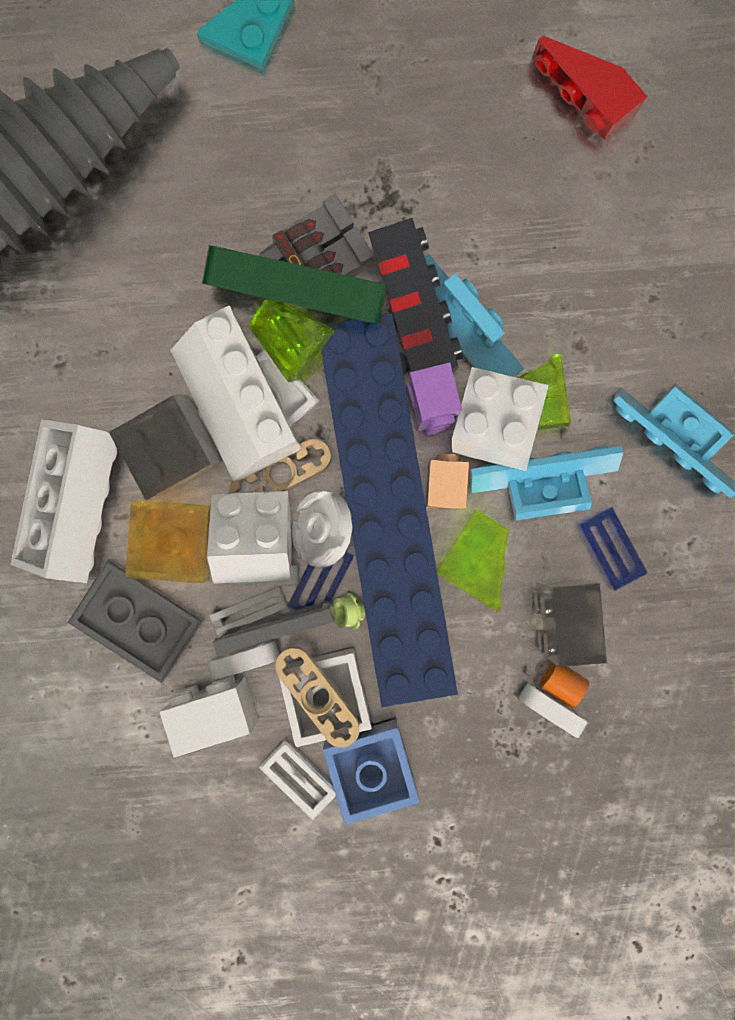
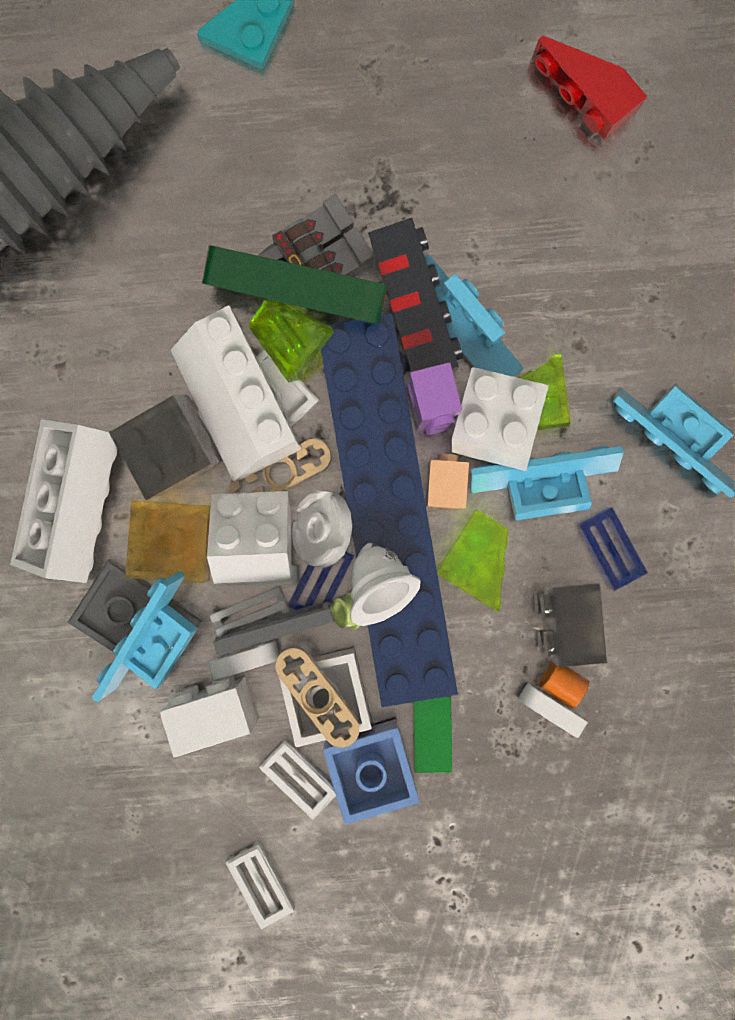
(154, 642): none -> medium azure bracket
(274, 879): none -> white tile
(380, 585): none -> white piece
(432, 735): none -> green tile

